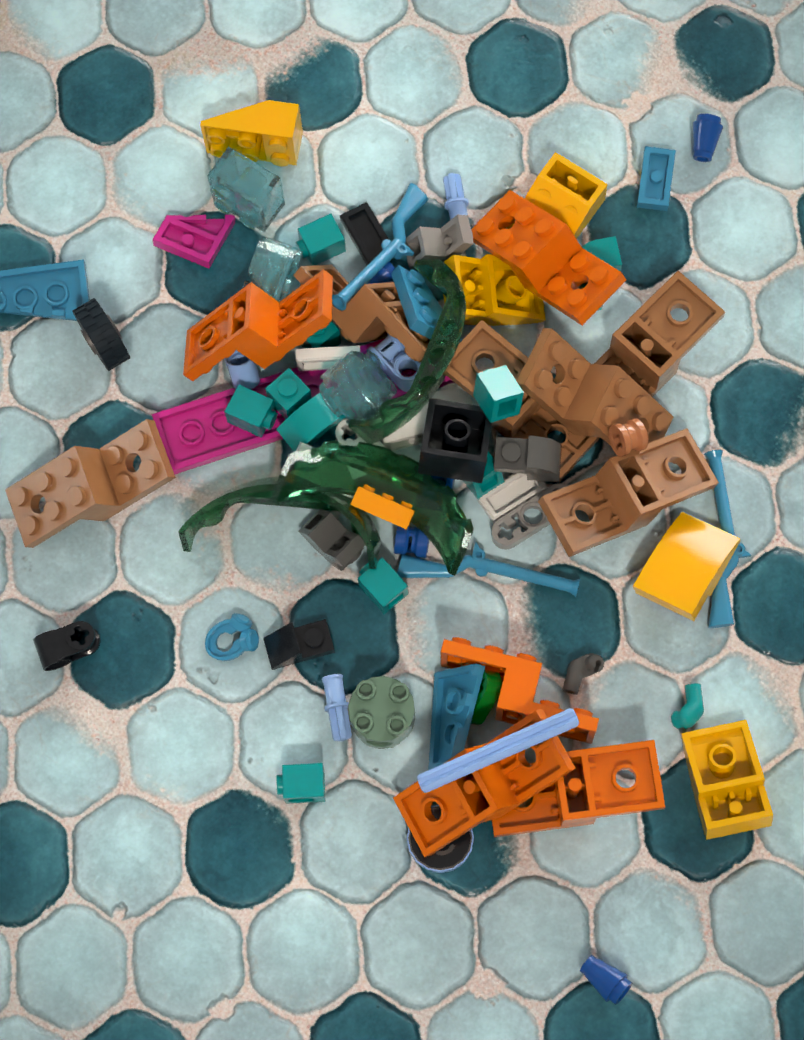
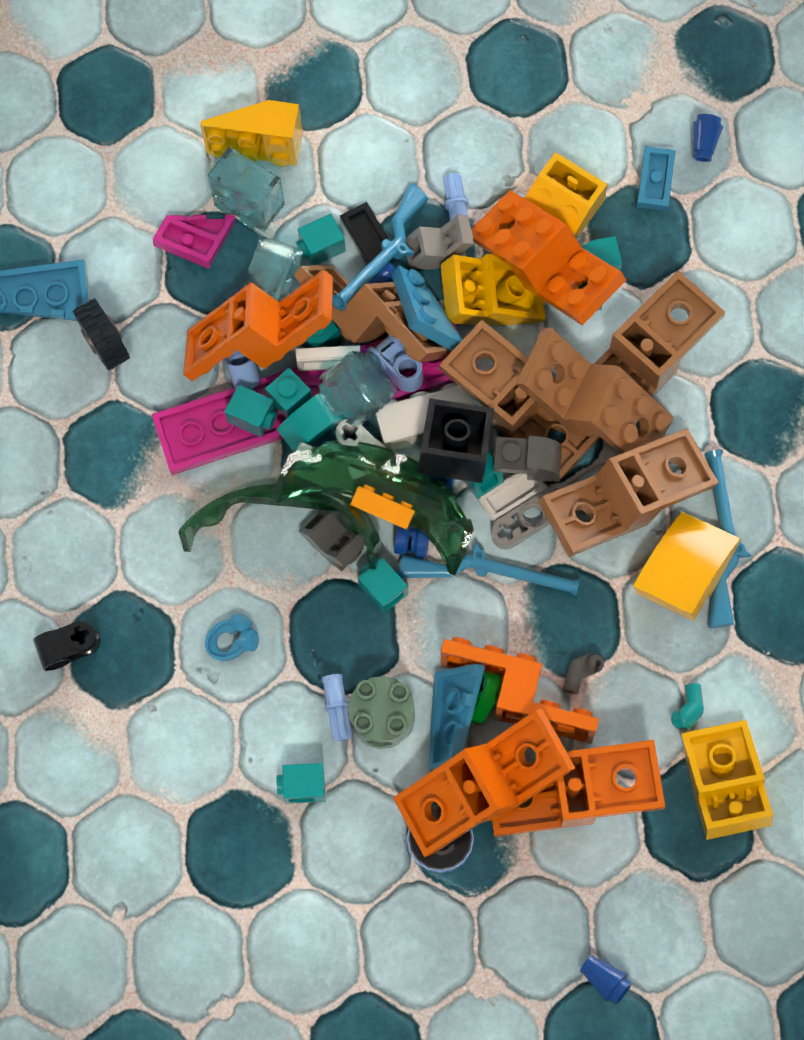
(89, 483): medium nougat bracket -> none
(298, 644): black slope -> none
(435, 363): clear green windscreen -> none
(498, 393): teal brick -> none
(498, 750): light blue axle -> none
(628, 437): nougat wheel -> none

